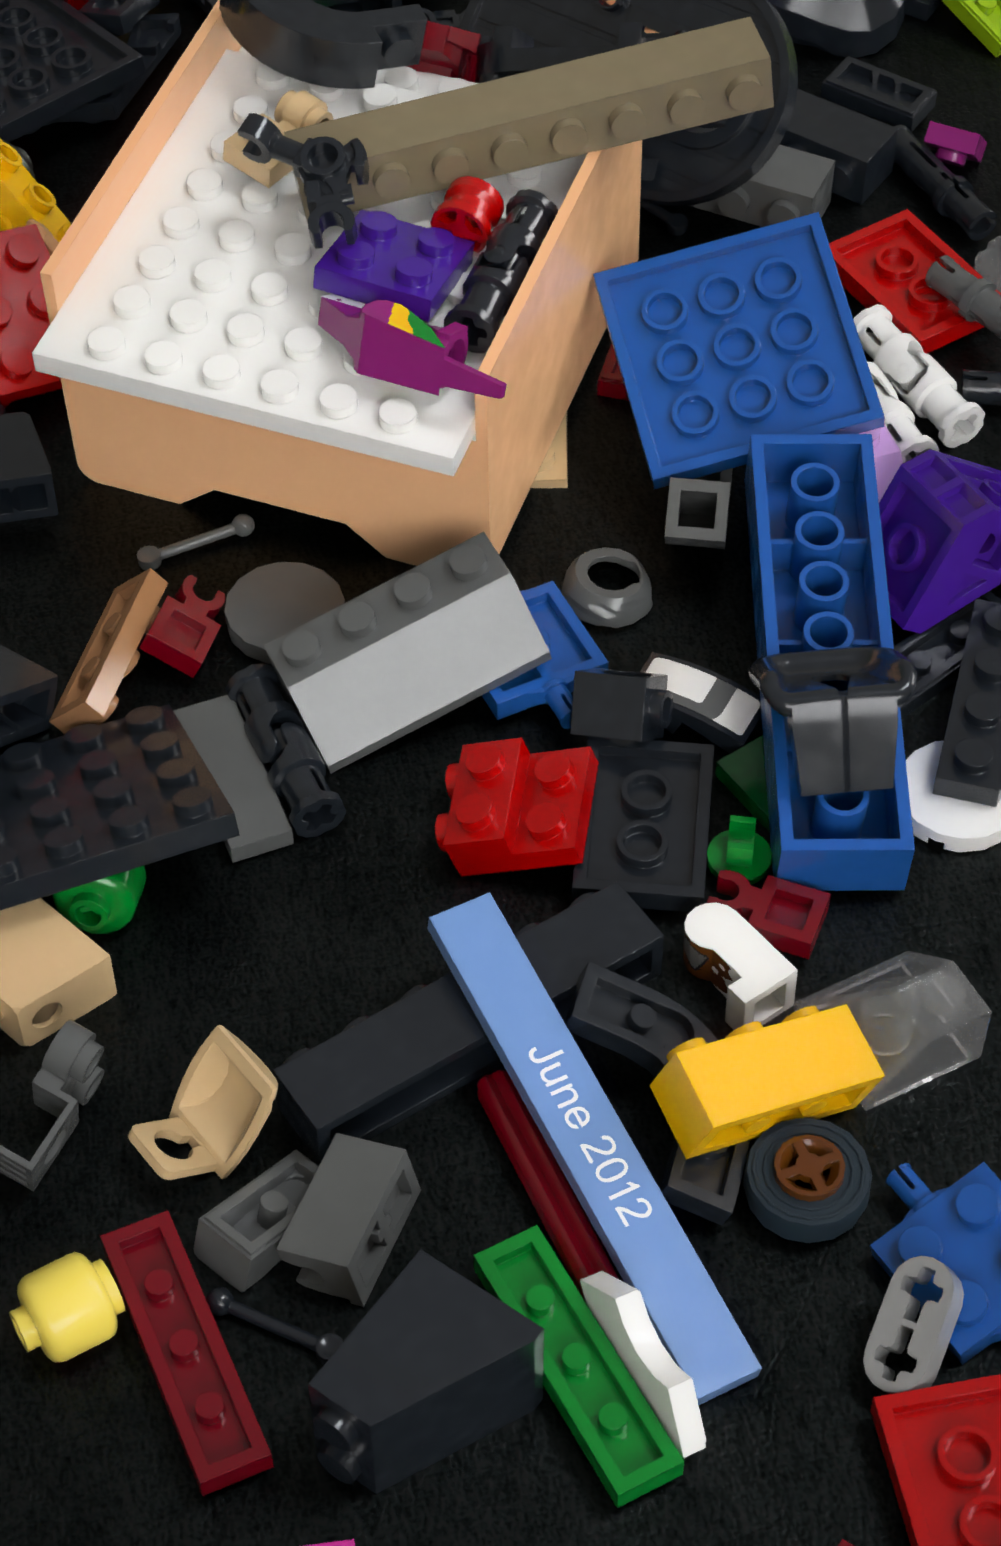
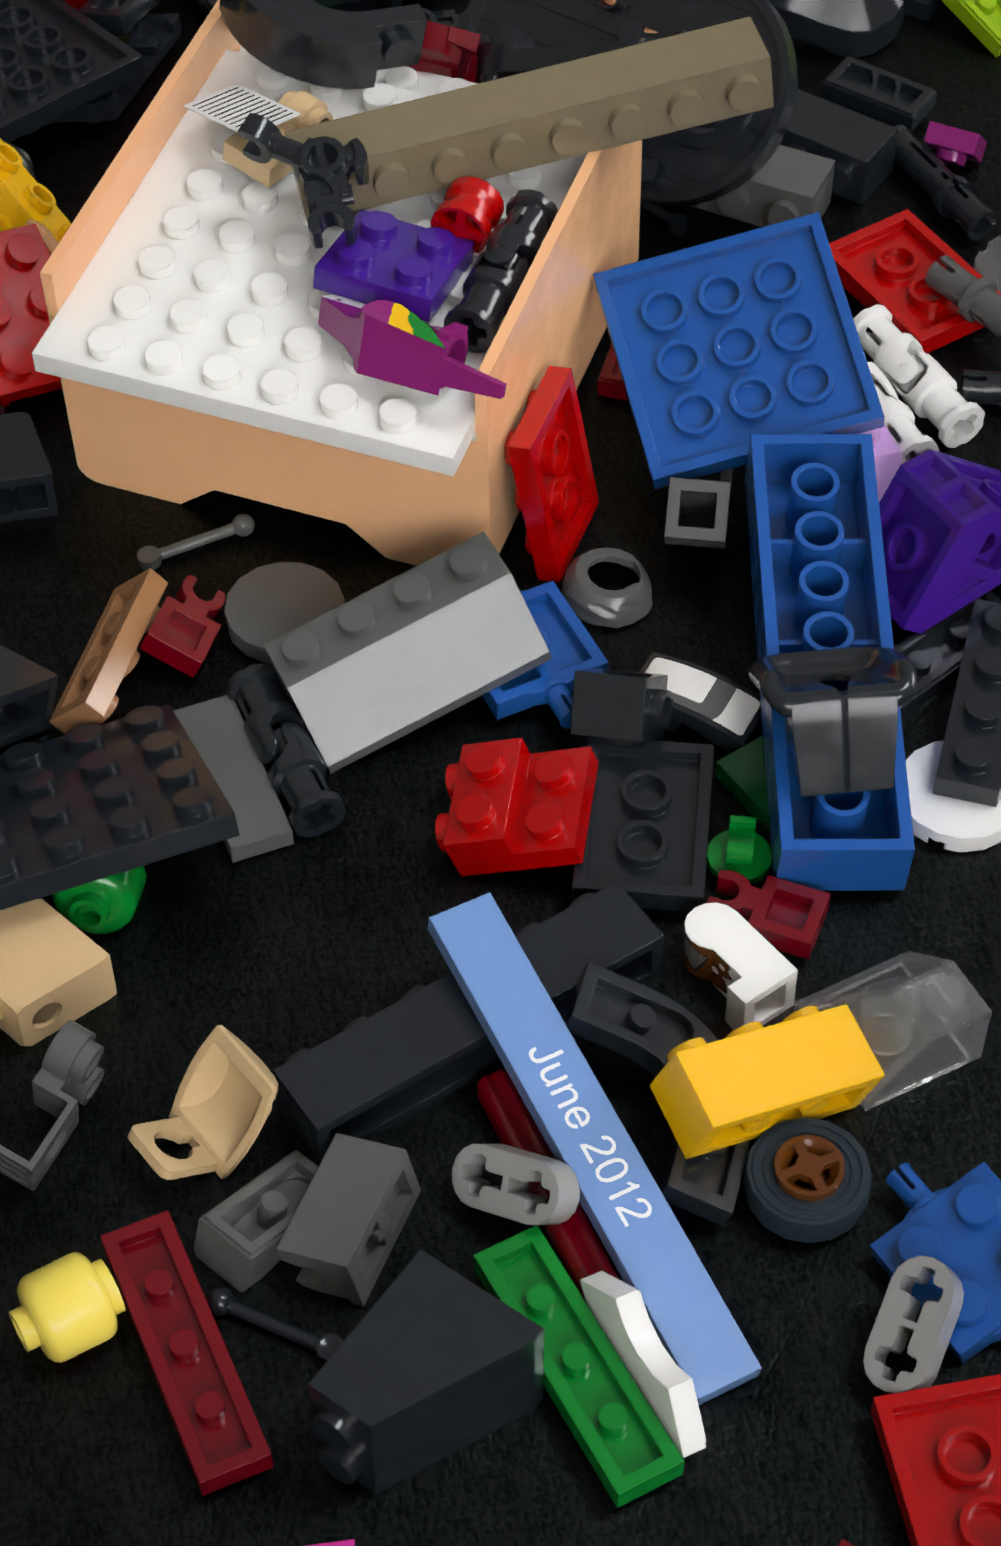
(234, 103): none -> white sticker
(512, 1197): none -> light grey beam
(552, 473): none -> red plate

